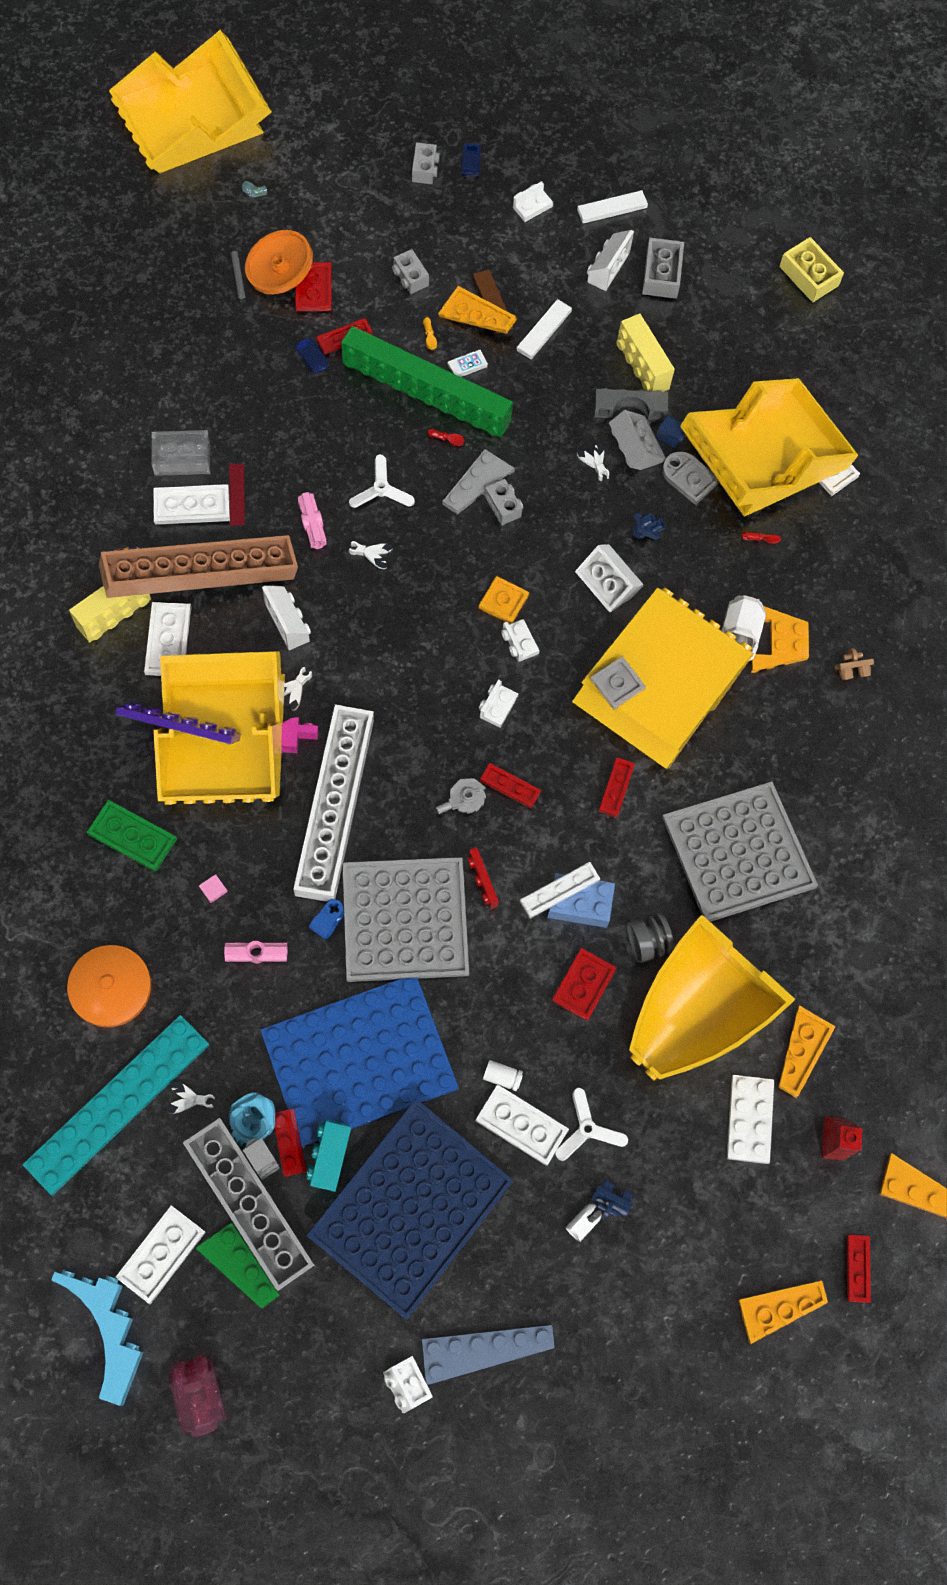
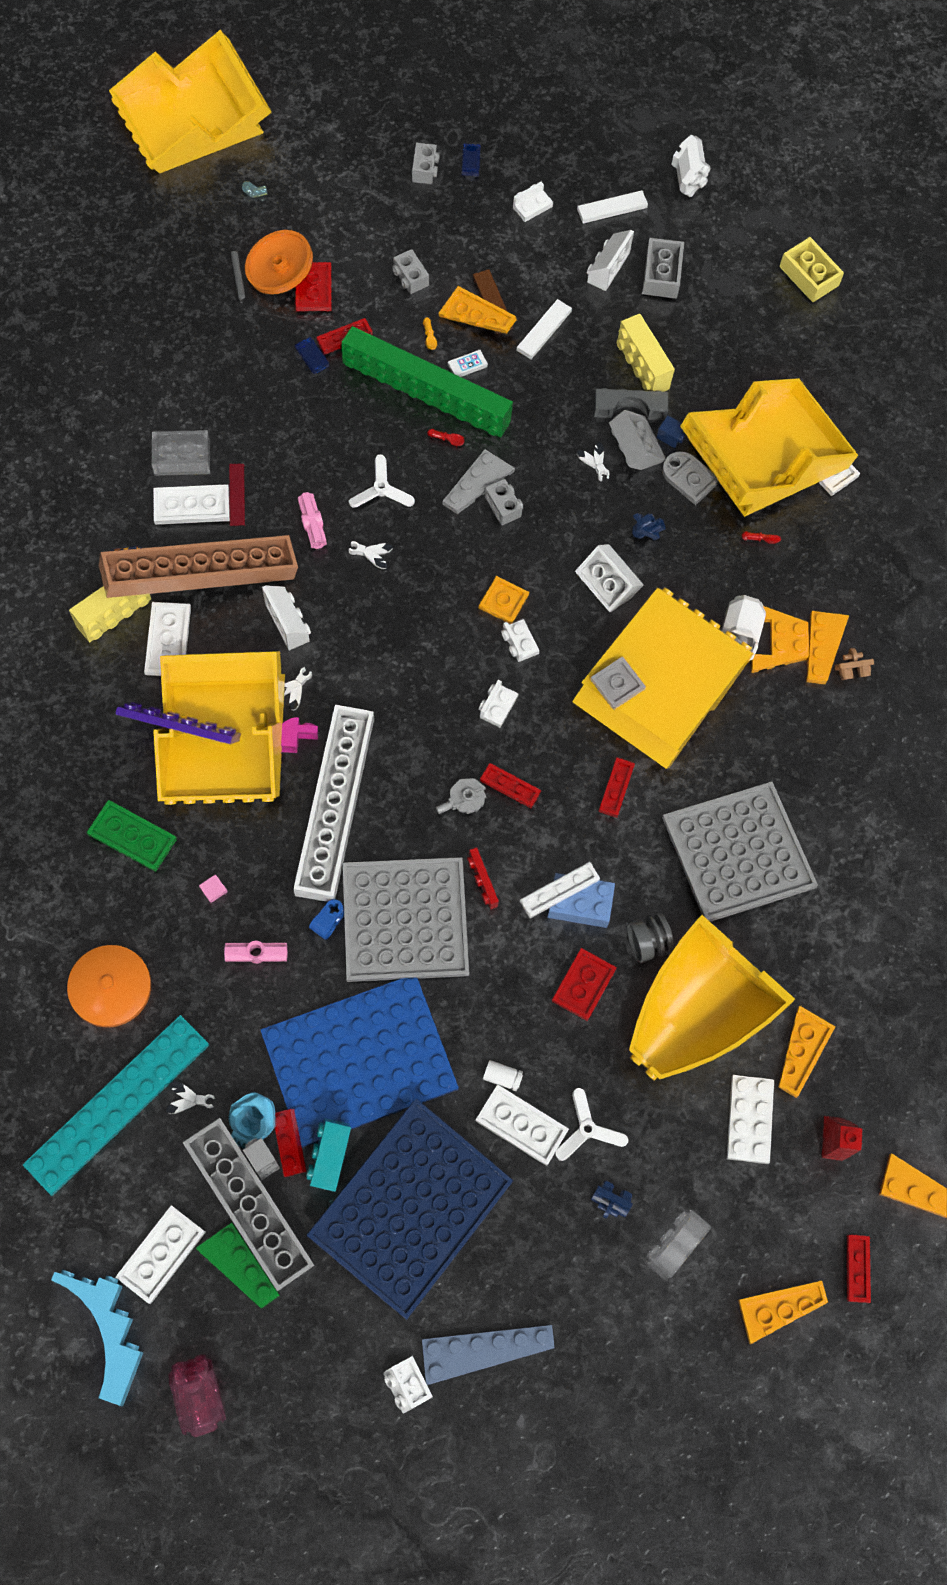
(581, 1225): white piece -> none
(677, 1244): none -> clear brick
(691, 166): none -> white brick
(824, 640): none -> light orange wing

